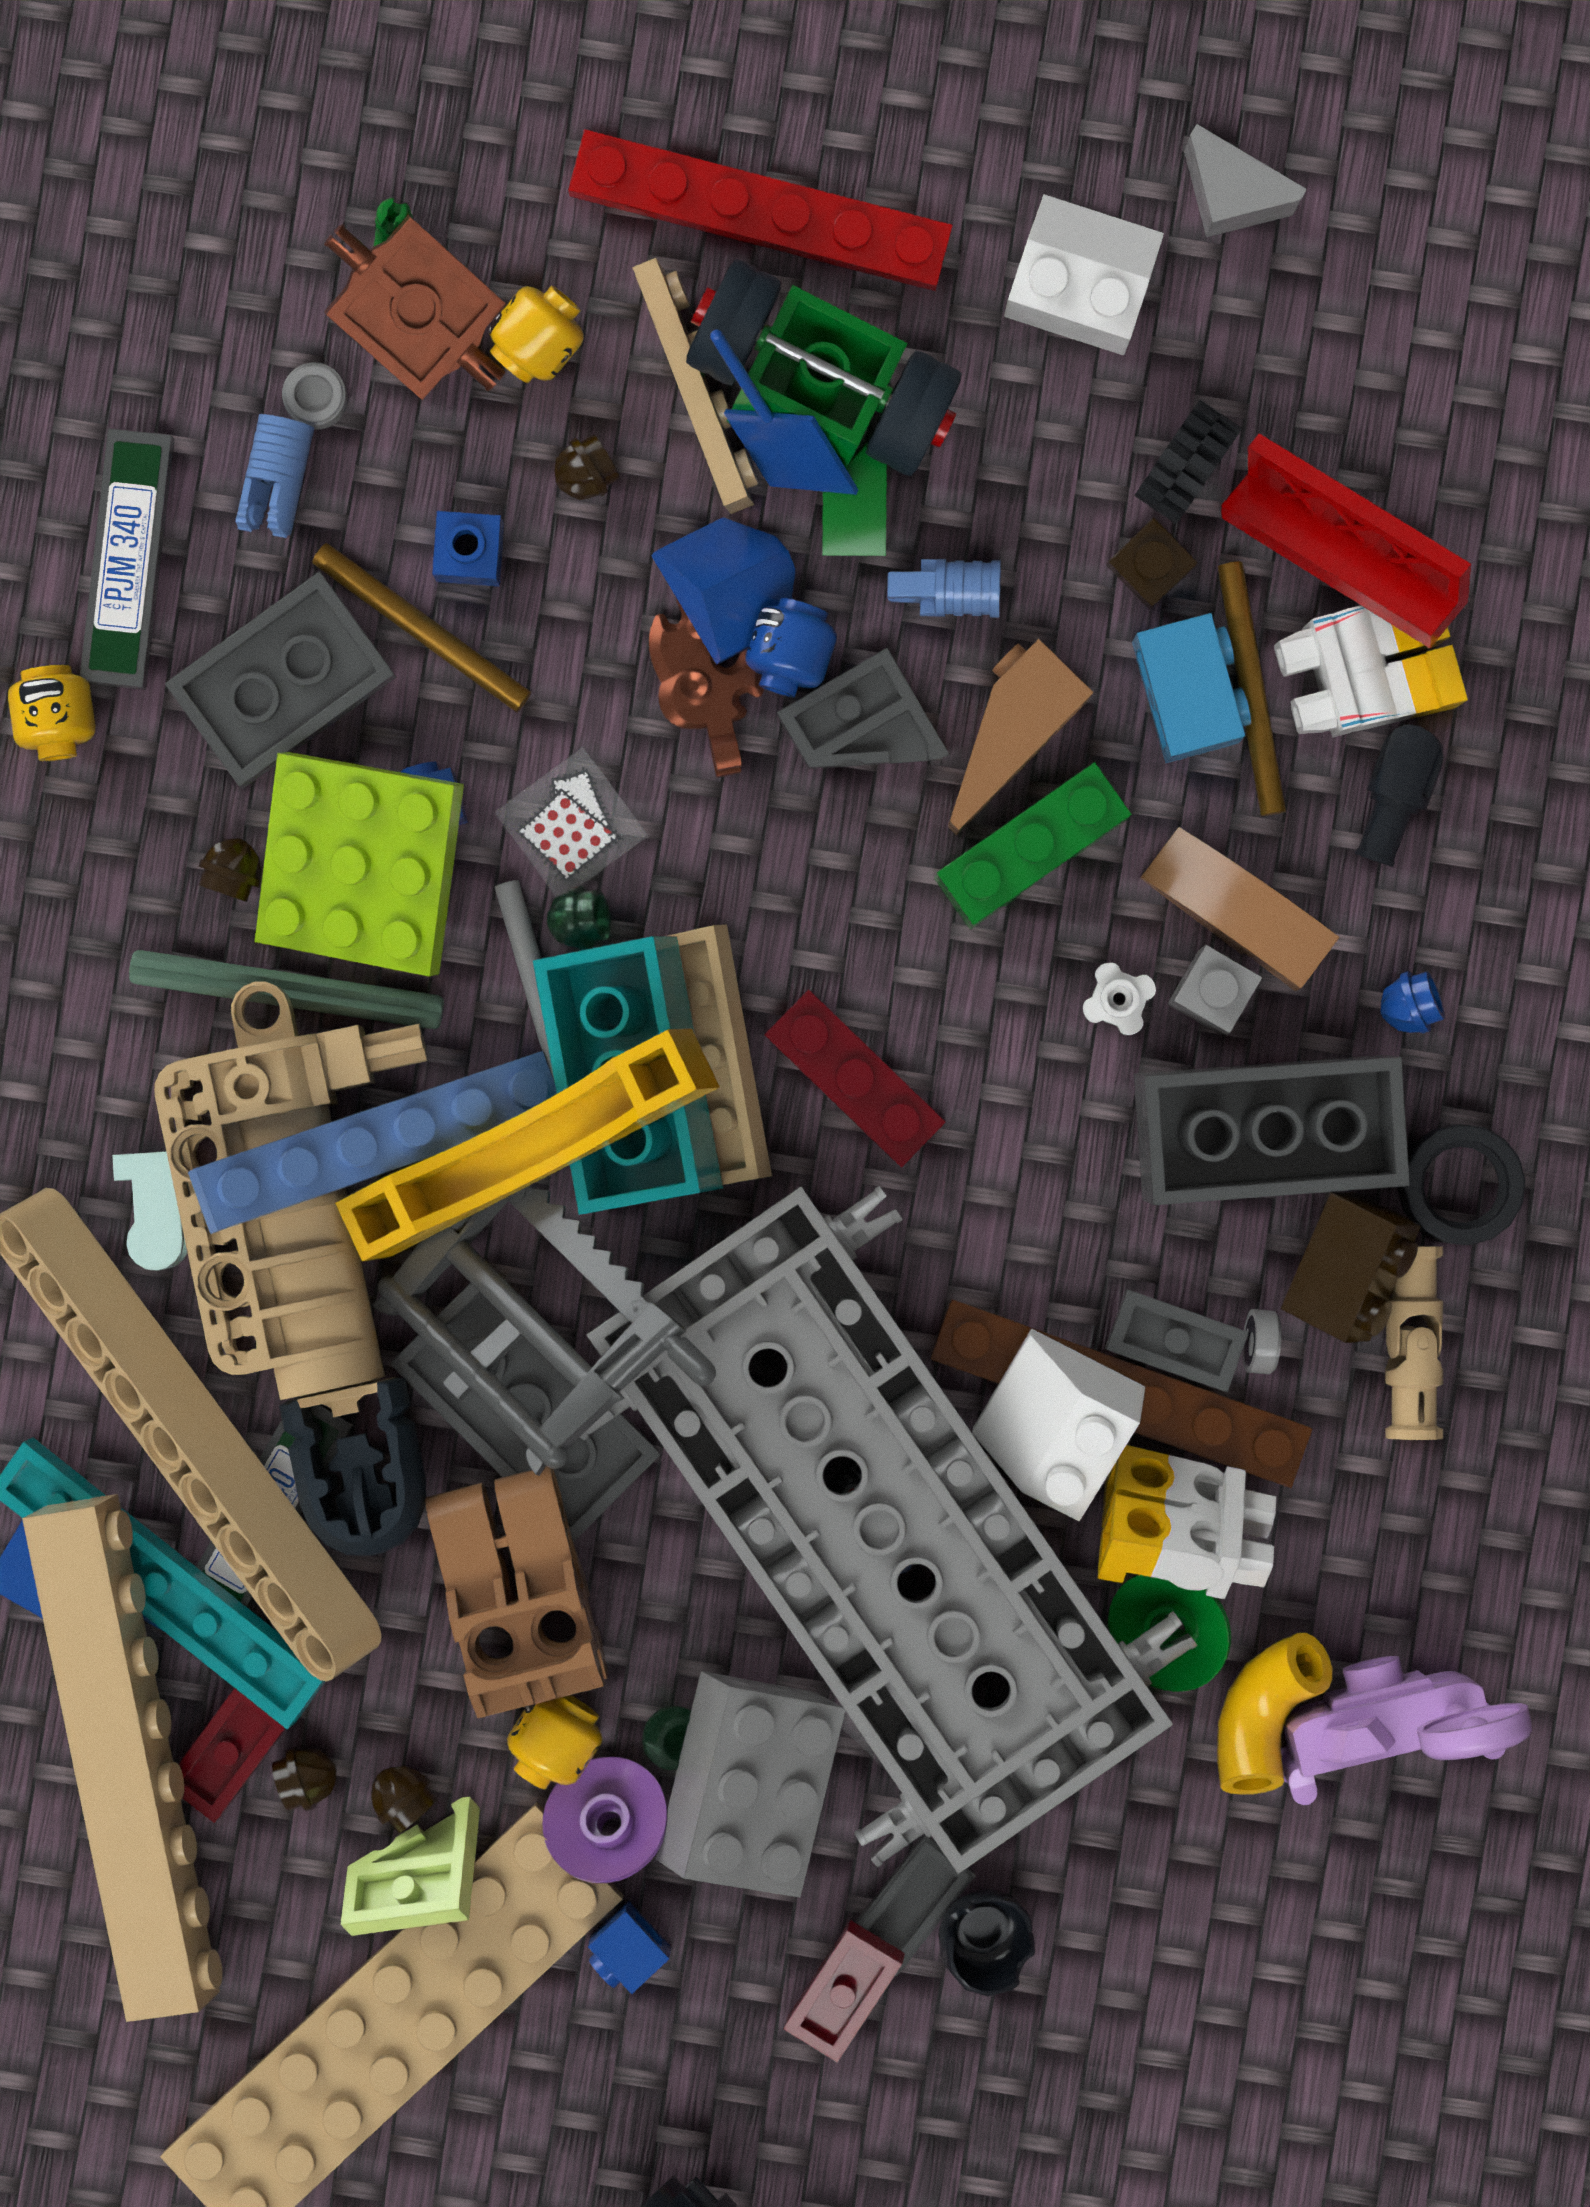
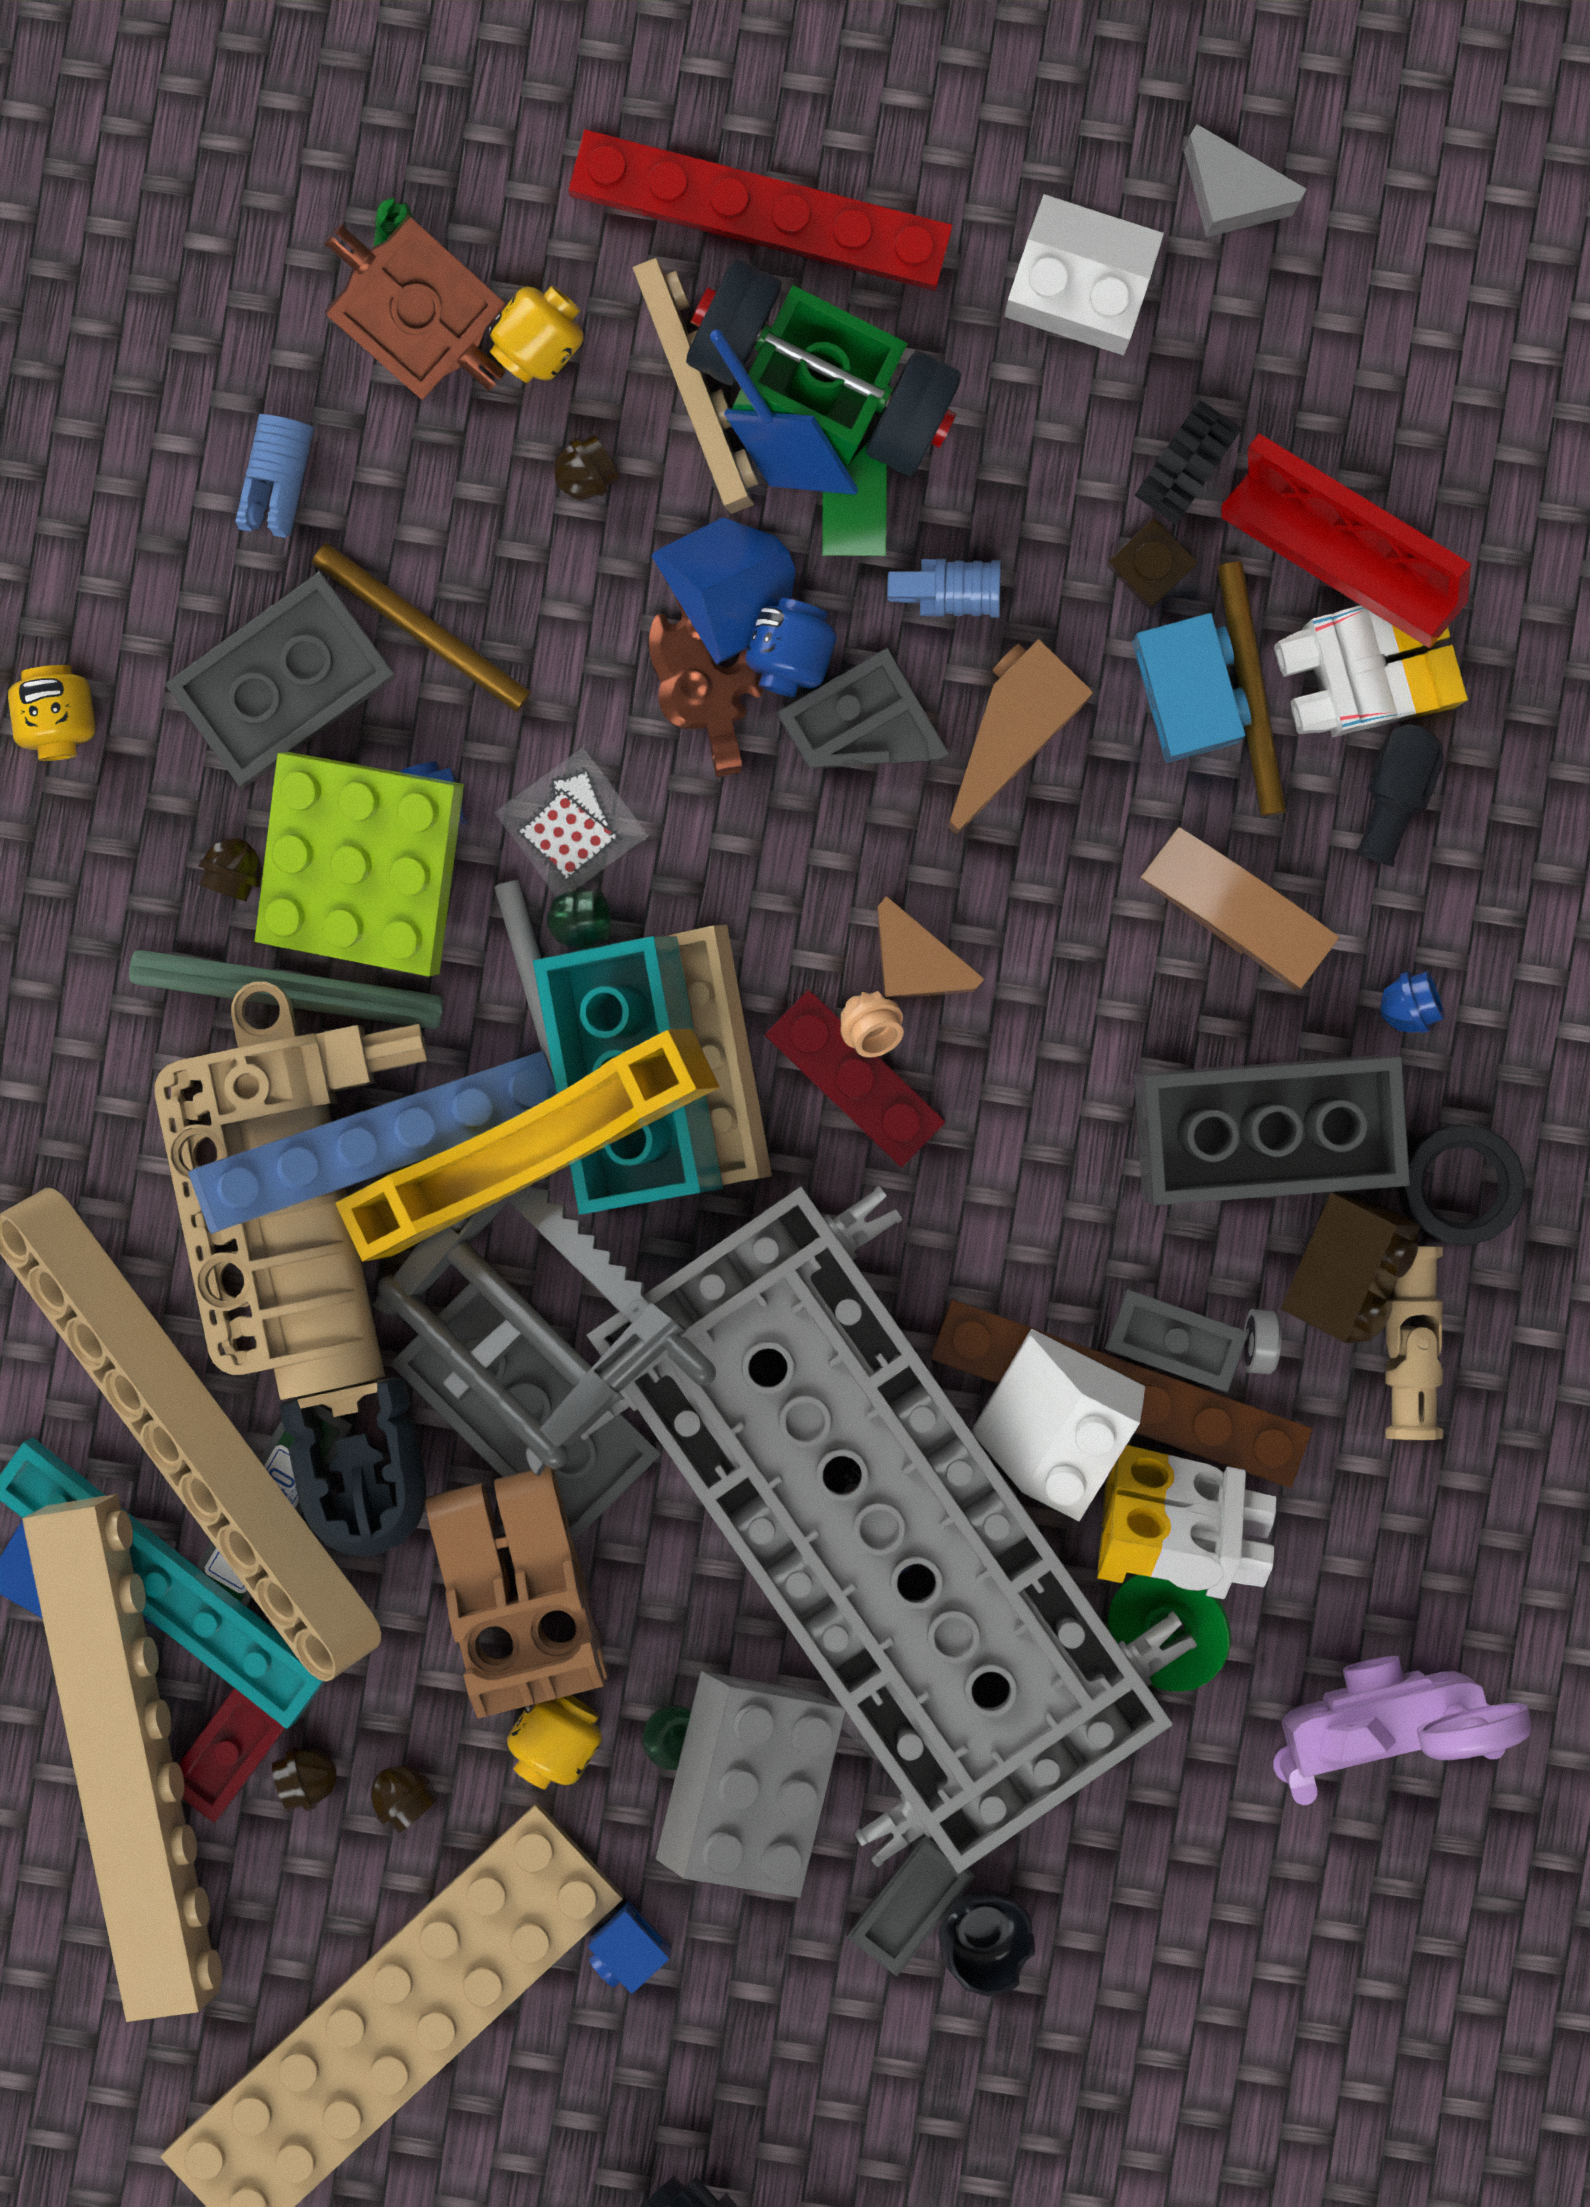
(127, 558): tile -> none
(157, 1235): light aqua leg -> none
(315, 395): light grey tile -> none
(417, 1878): yellowish green wing -> none
(480, 567): blue plate -> none
(578, 1811): medium lavender dish -> none
(844, 1991): plate -> none
(871, 1024): none -> light nougat plate
(916, 961): none -> medium nougat slope
(1032, 845): green arch -> none
(1136, 992): white plate -> none
(1214, 990): light grey brick -> none
(1258, 1708): yellow cylinder -> none

